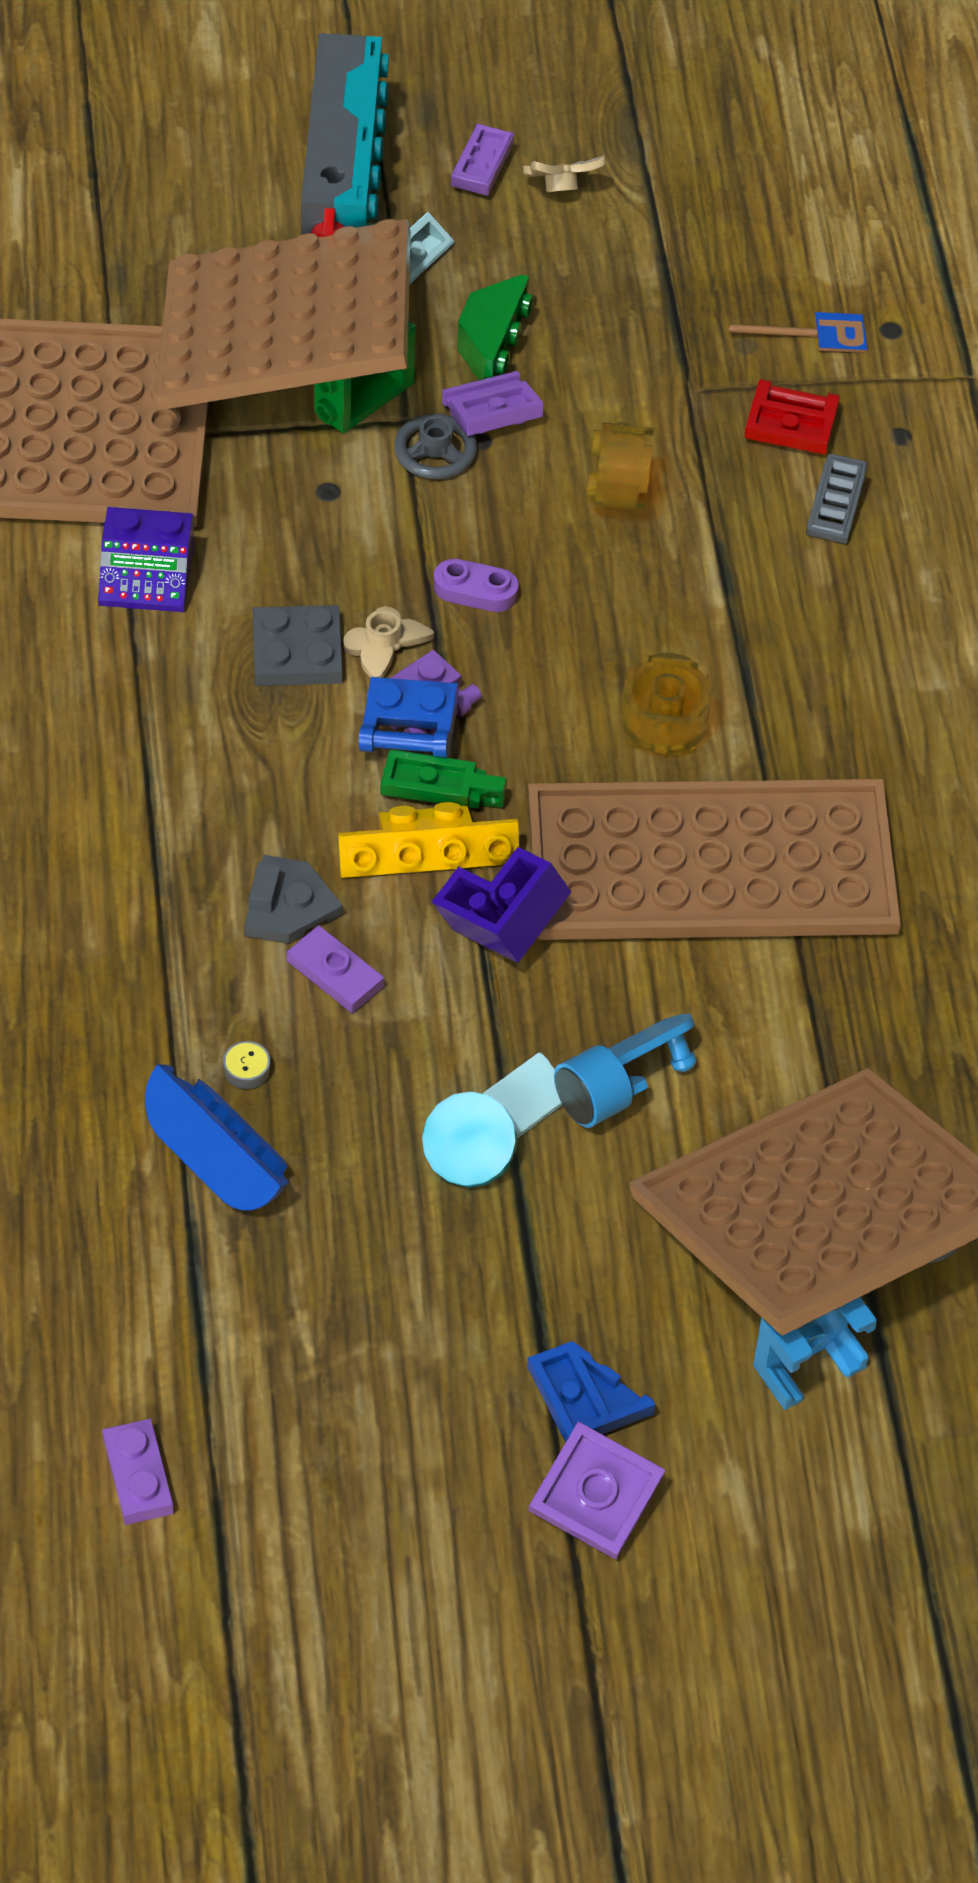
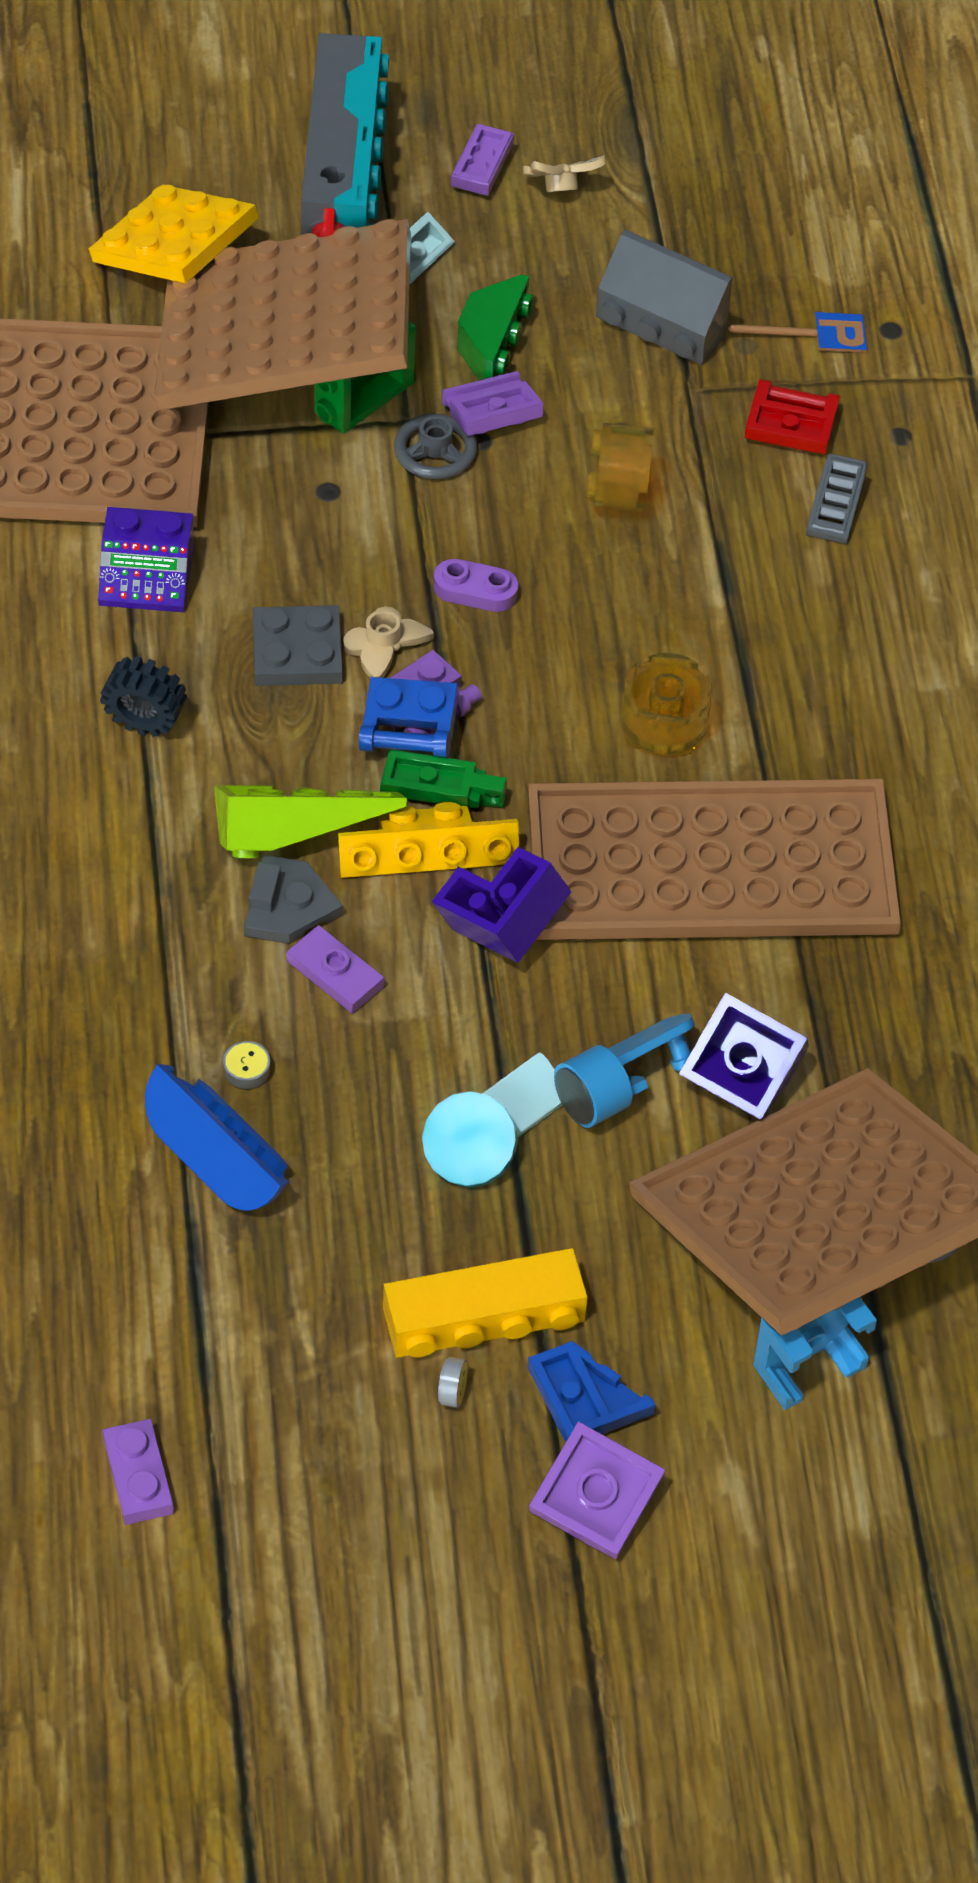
(143, 696): none -> black bush
(173, 233): none -> yellow plate
(266, 819): none -> lime wedge
(453, 1382): none -> light grey tile
(484, 1303): none -> yellow brick
(665, 297): none -> dark grey slope
(745, 1057): none -> slope

